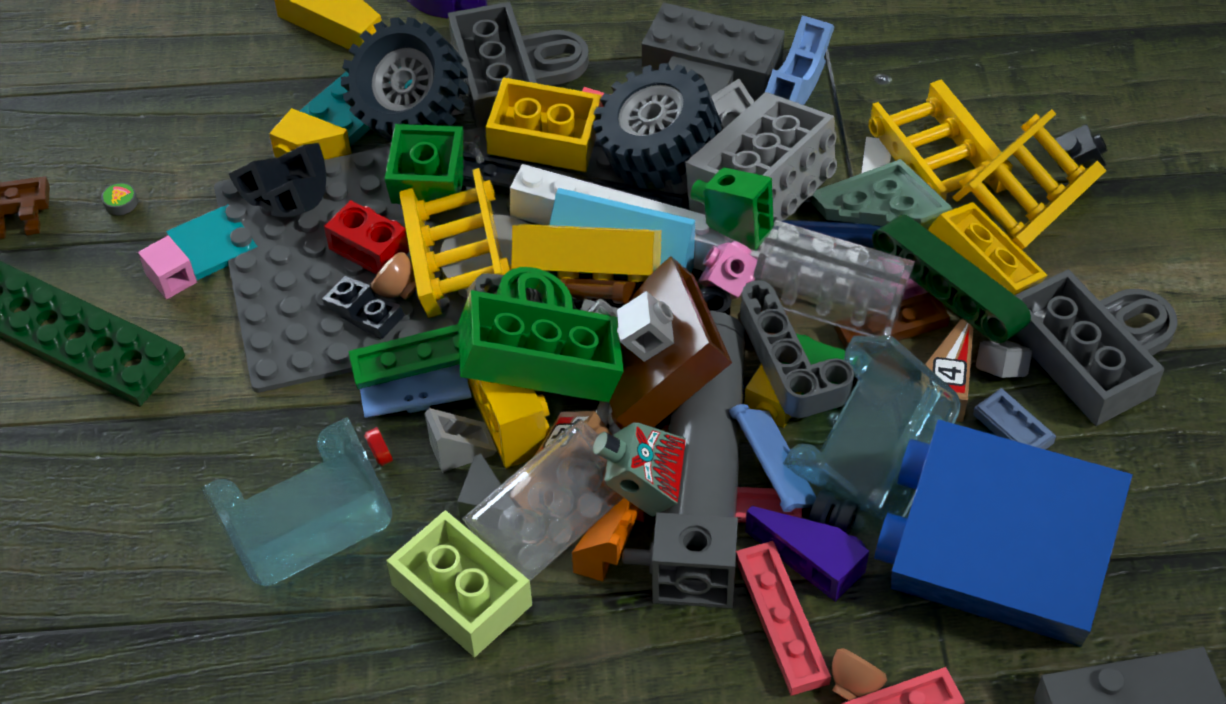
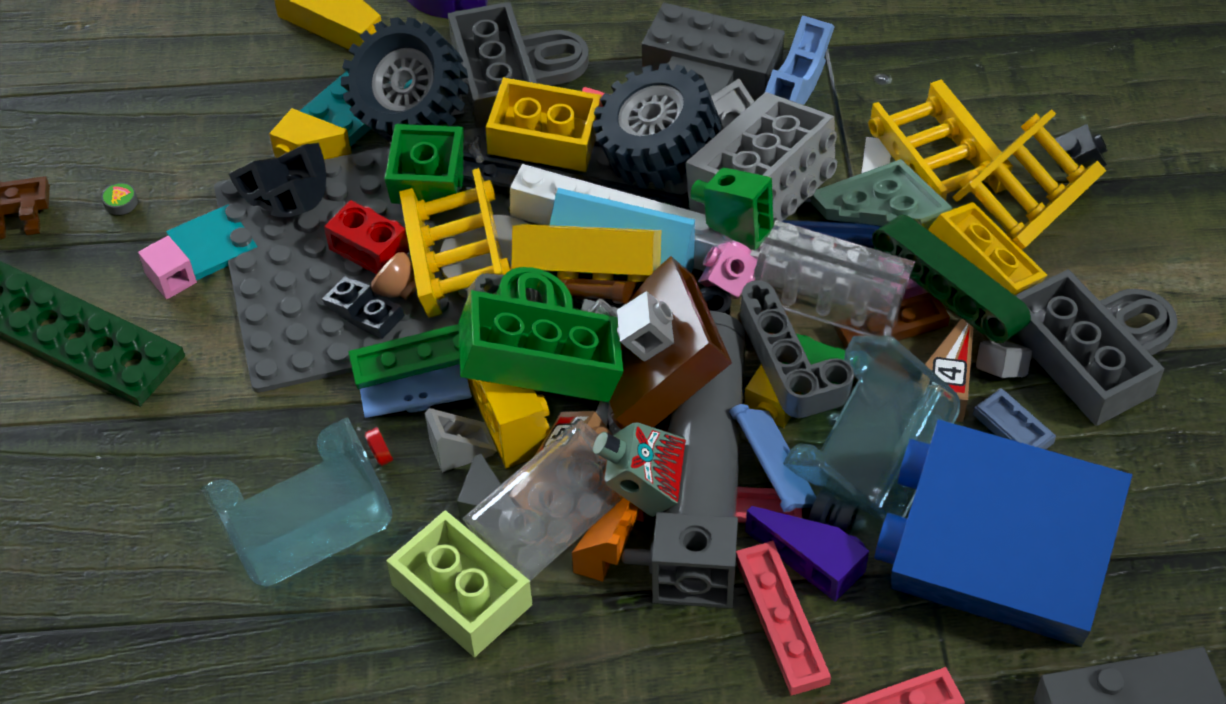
(855, 675): nougat brick -> none

